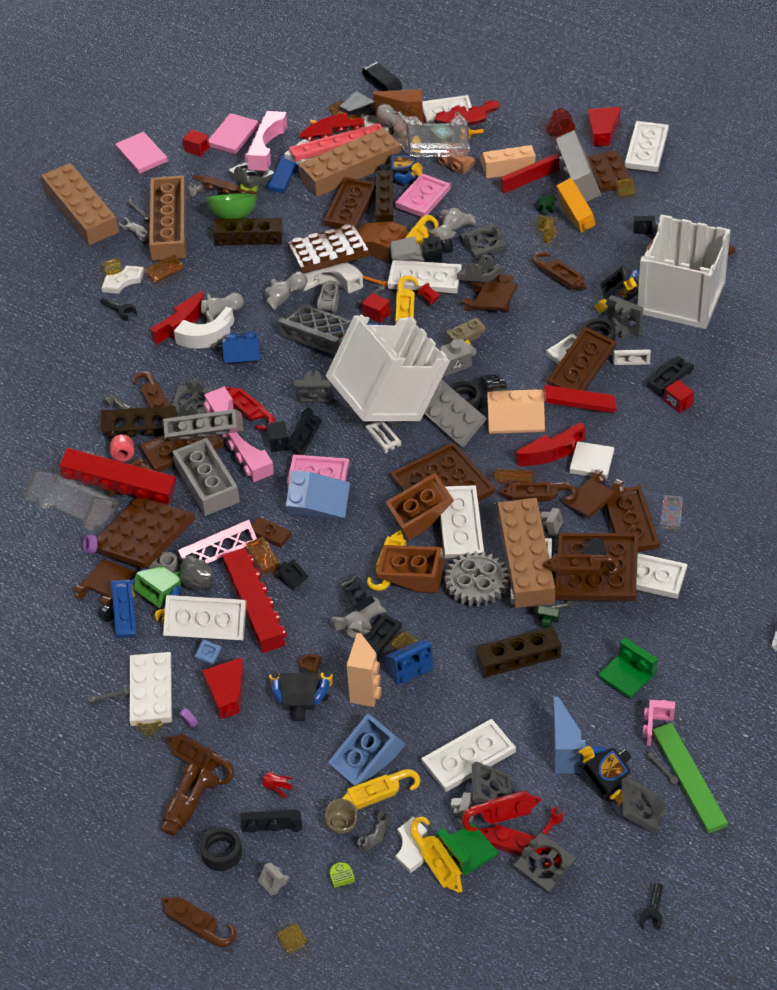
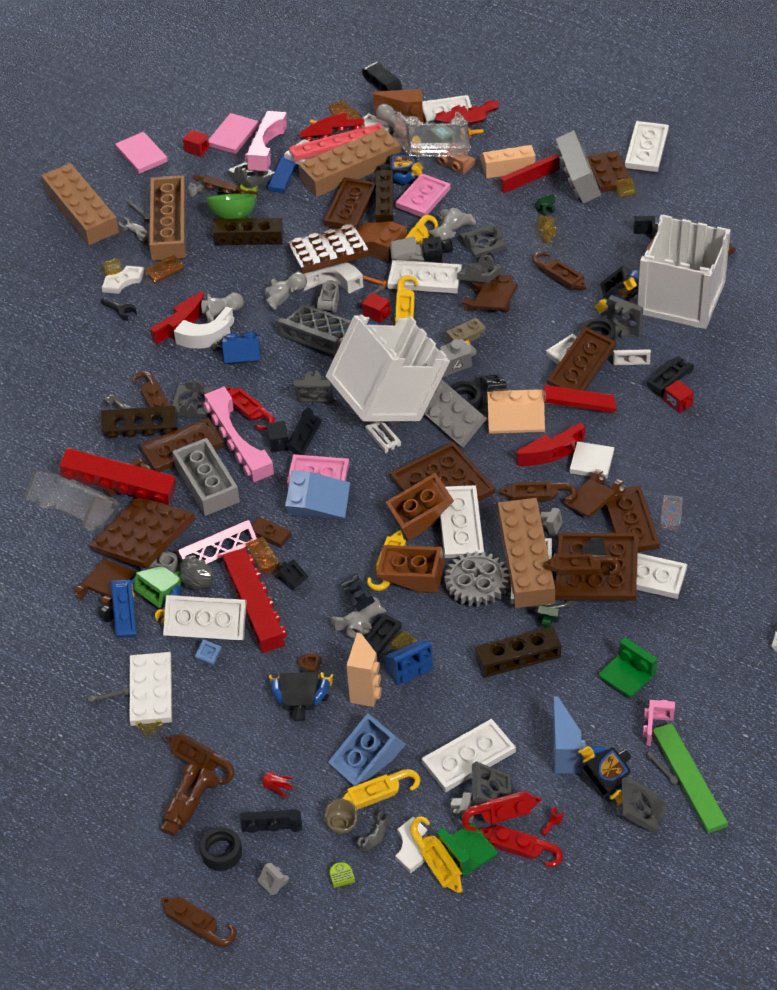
(90, 544): medium lavender tile -> none
(122, 448): coral head -> none
(188, 718): medium lavender tile -> none
(203, 425): light grey brick -> none
(226, 686): red slope -> none
(292, 938): clear yellow tile -> none
(358, 105): slope -> none
(429, 294): red bush -> none
(506, 475): clear orange plate -> none
(543, 841): dark grey piece -> none
(560, 123): clear red plant -> none
(575, 205): light orange slope -> none
(603, 124): red slope -> none
(652, 912): black piece -> none

